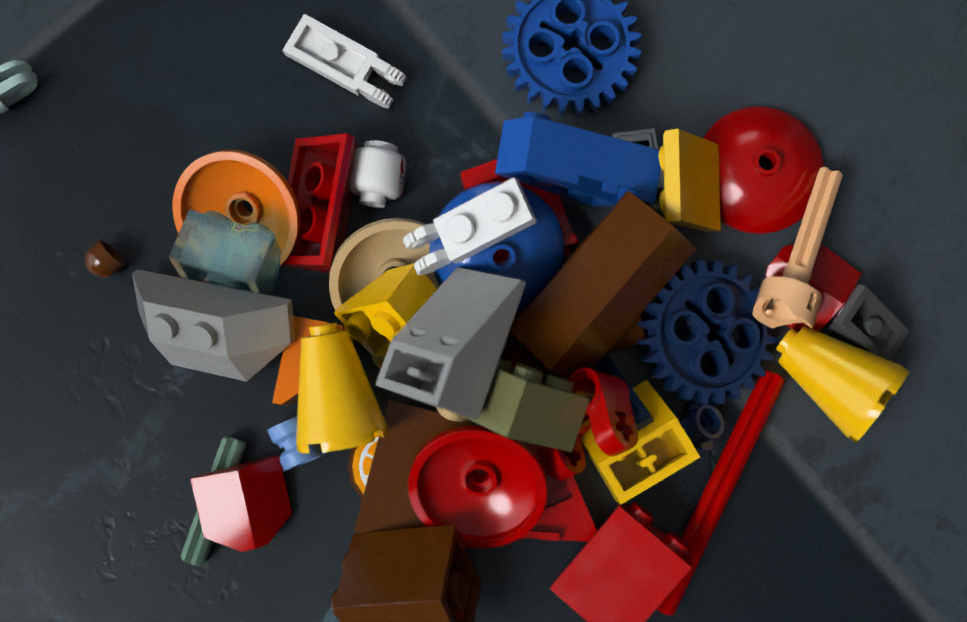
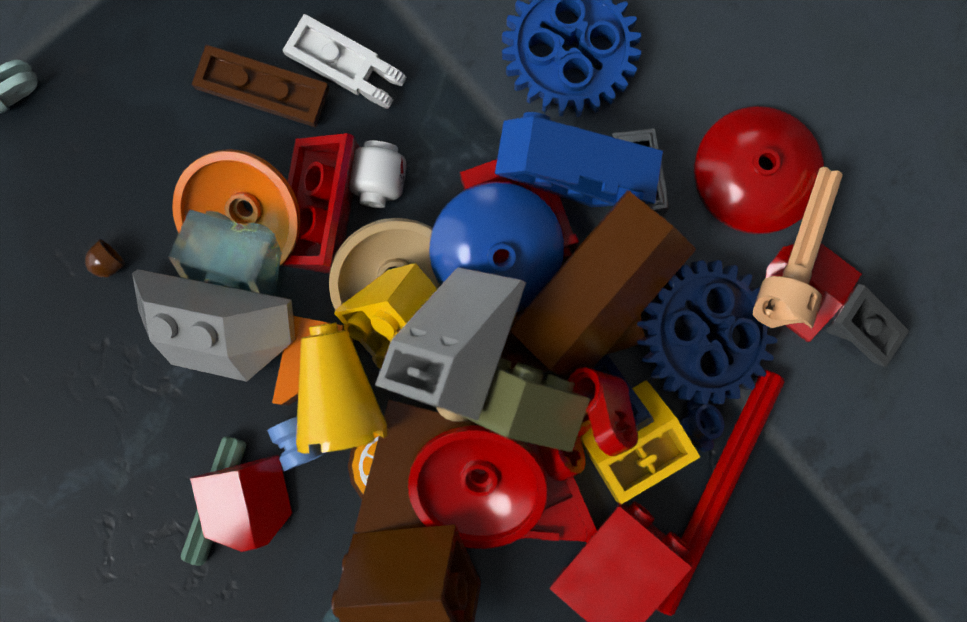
(260, 86): none -> reddish brown plate
(473, 226): white hinge -> none
(690, 181): yellow tile -> none
(841, 378): yellow cone -> none

